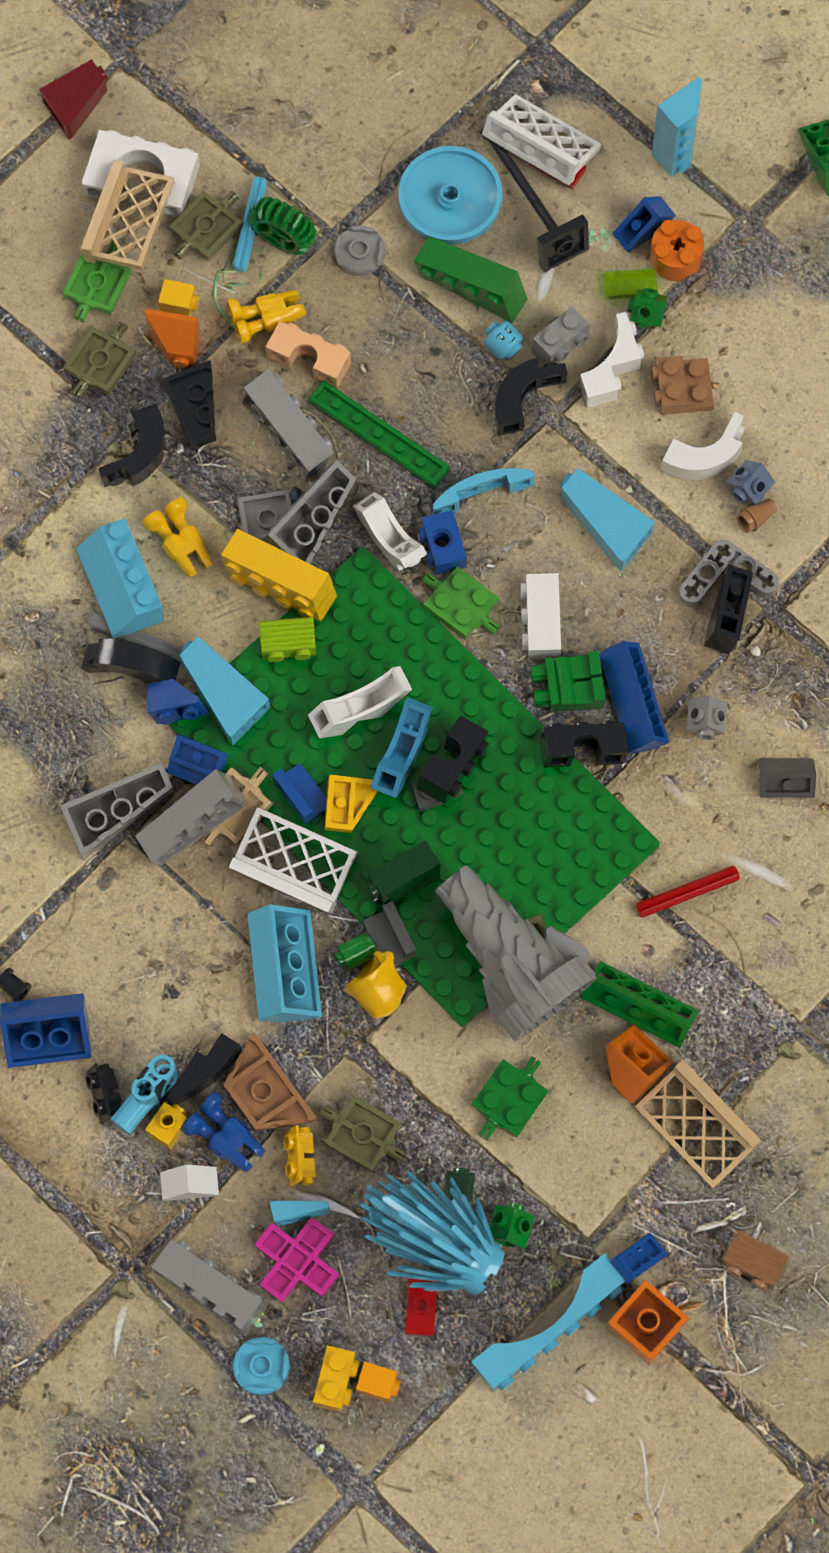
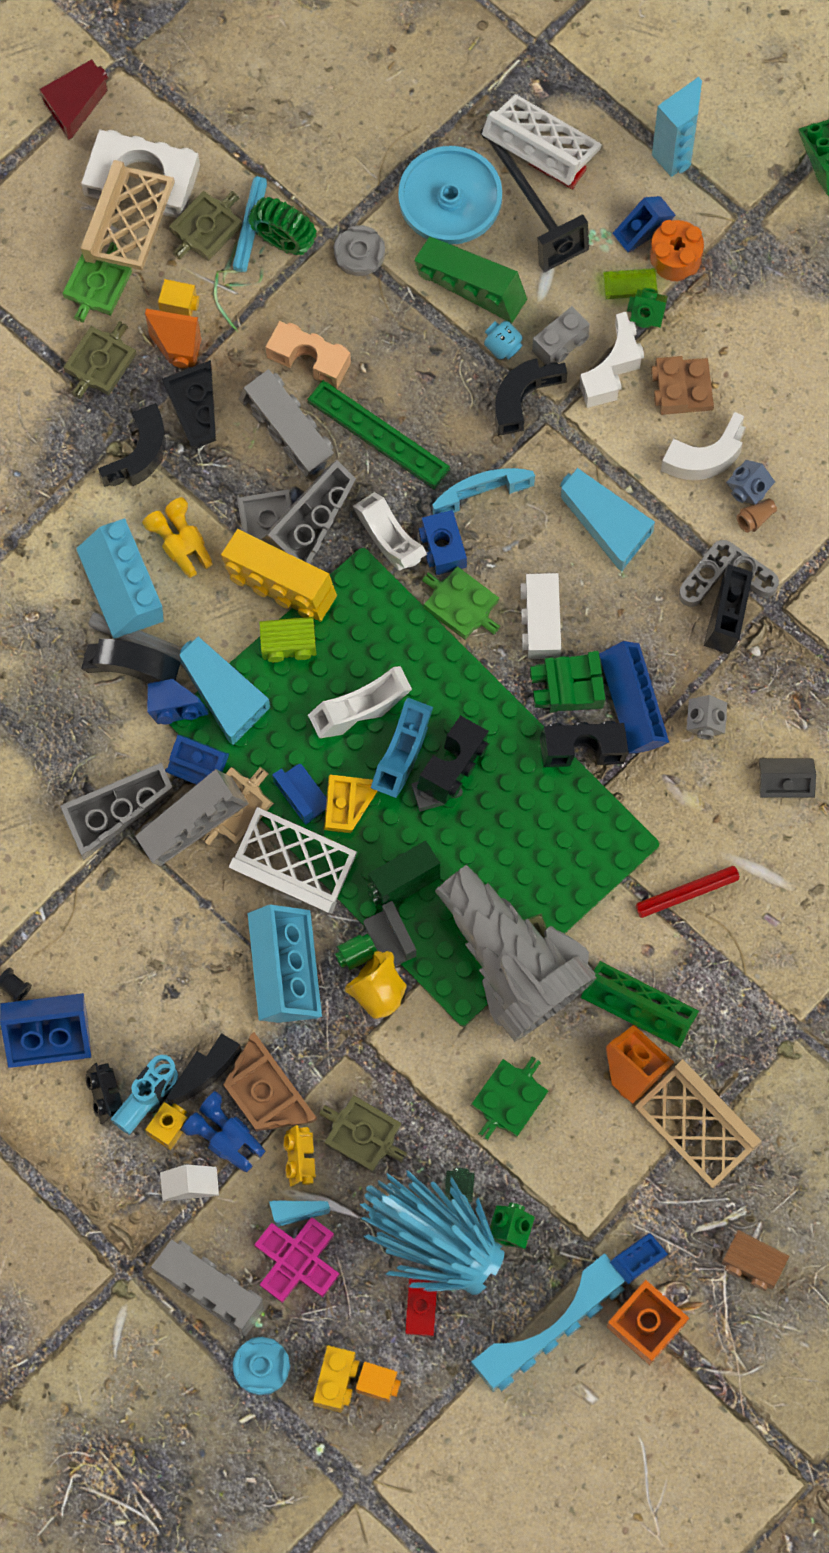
(270, 308): yellow piece -> none

